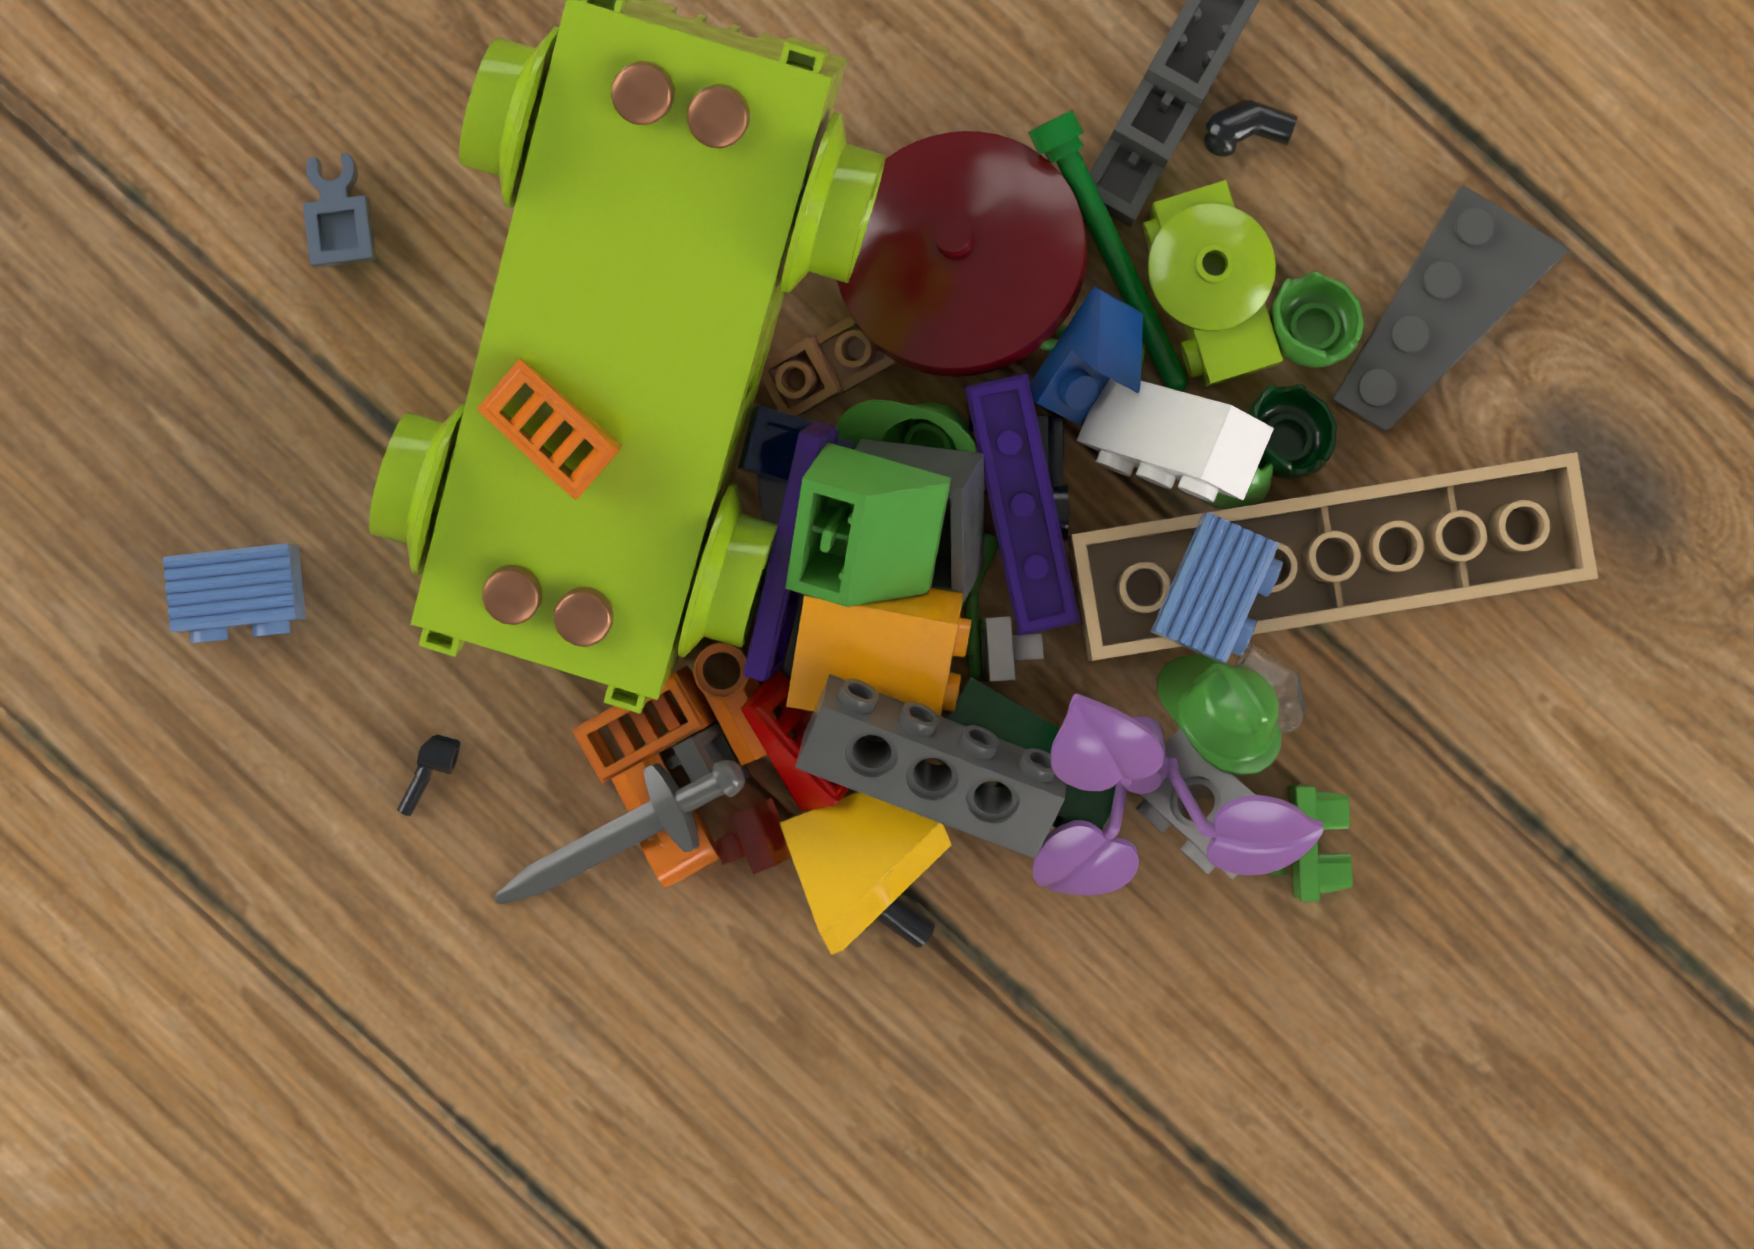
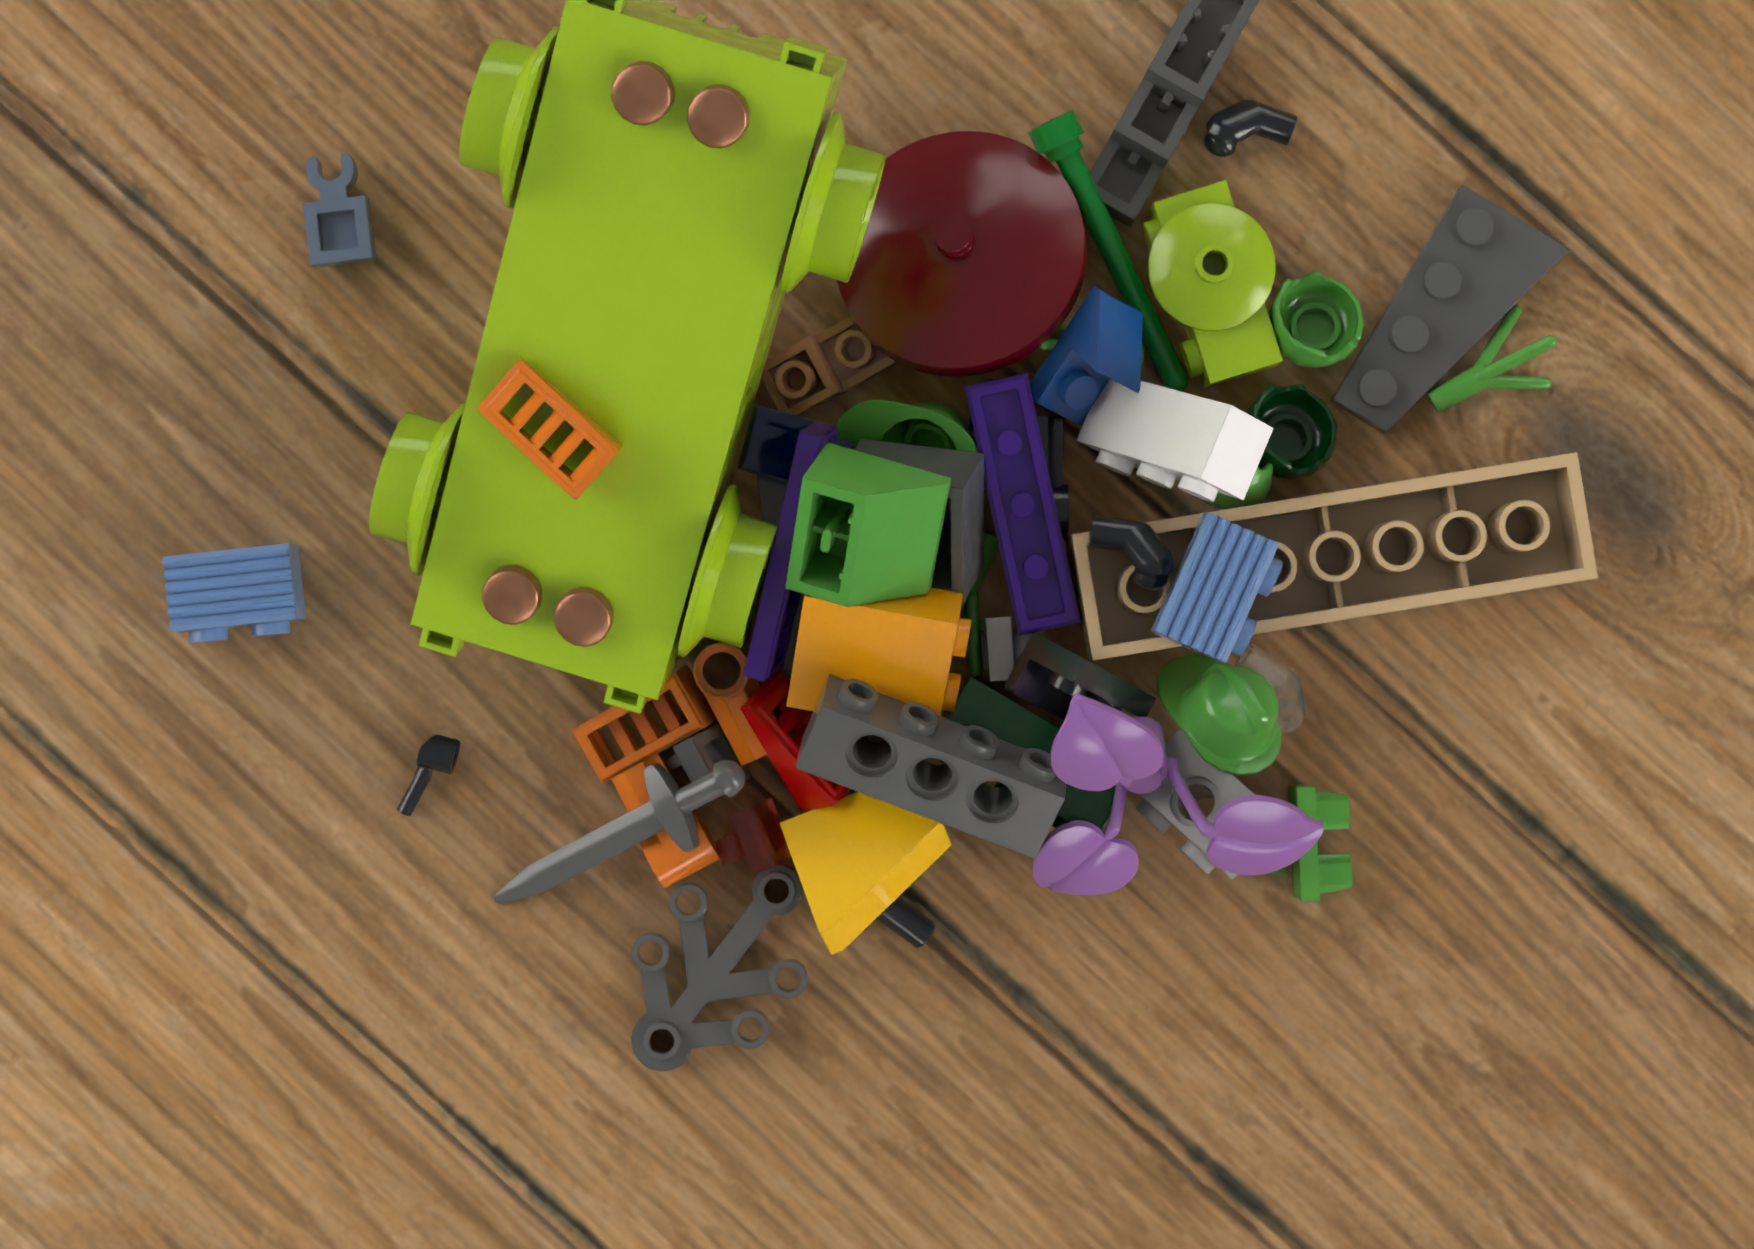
(710, 976): none -> dark grey plant
(1052, 675): none -> black bracket
(1140, 544): none -> black arm
(1486, 375): none -> bright green plant

